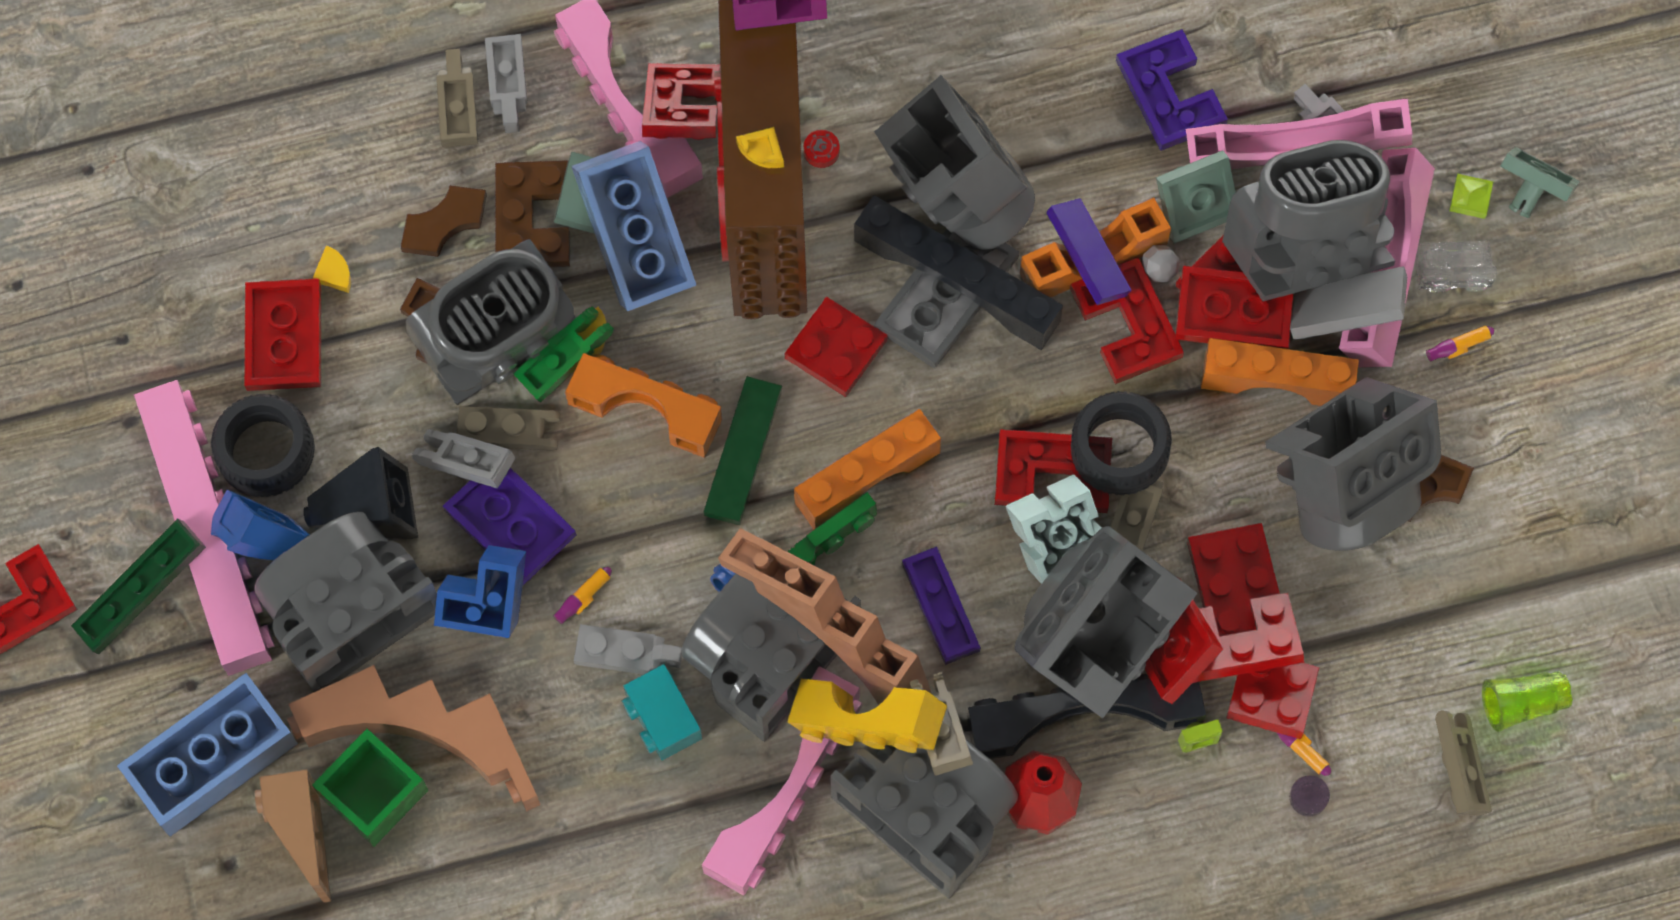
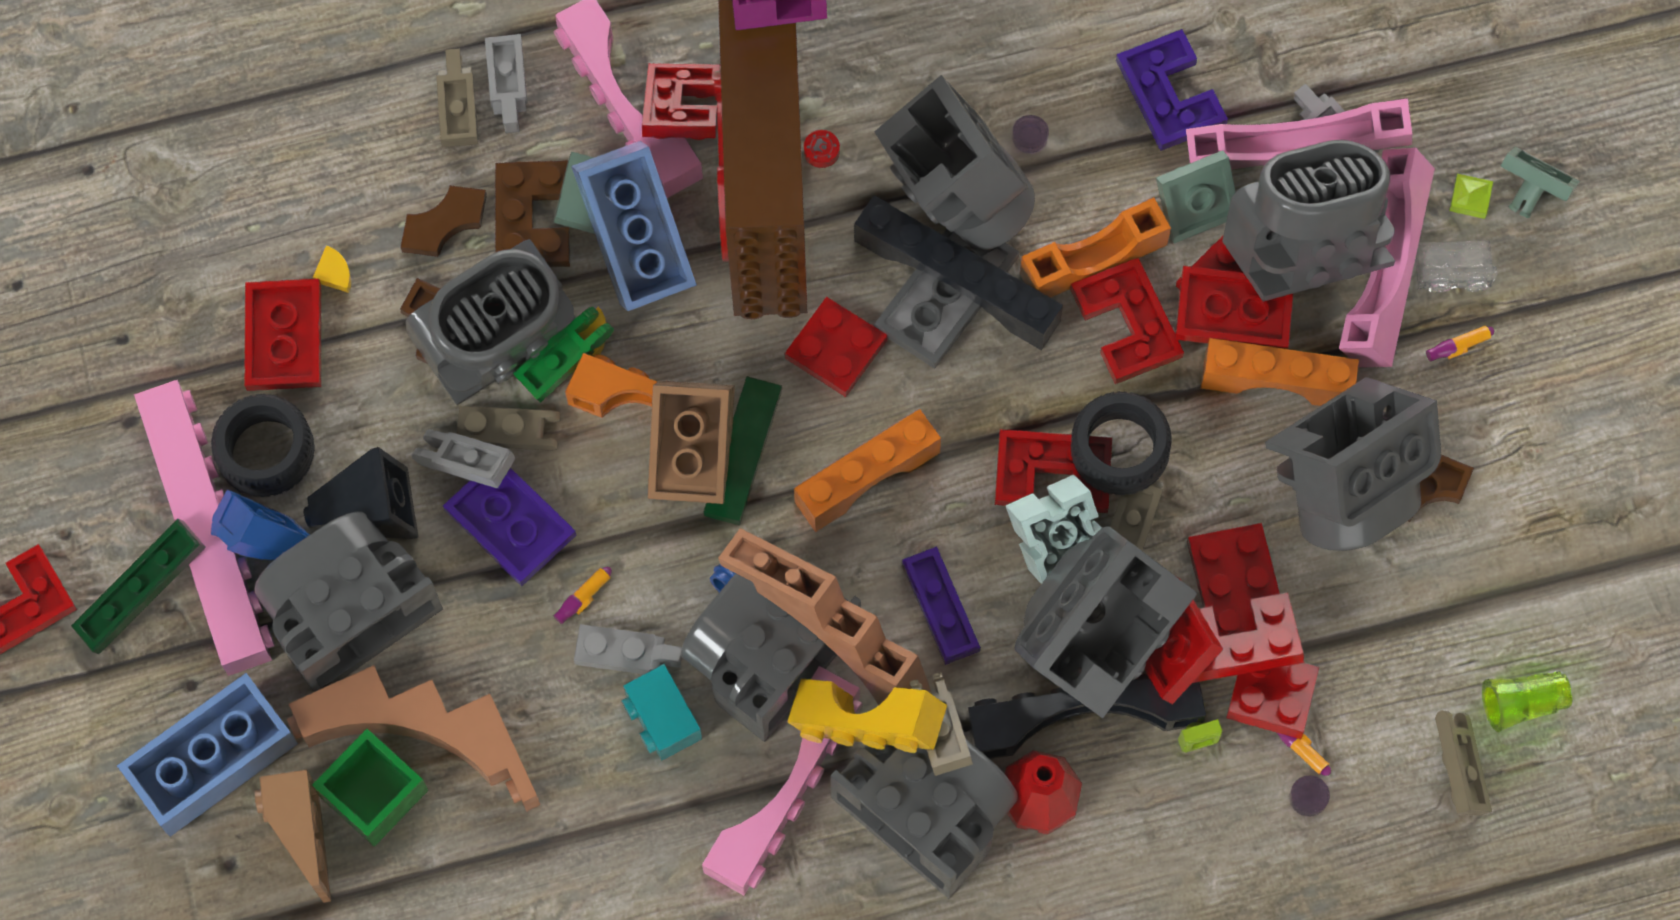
(486, 603): blue brick -> none
(690, 441): none -> medium nougat slope
(761, 148): yellow tile -> none
(831, 534): green hinge -> none
(1030, 134): none -> clear purple tile
(1088, 251): dark purple tile -> none
(1160, 263): light grey tile -> none
(1350, 303): light grey tile -> none

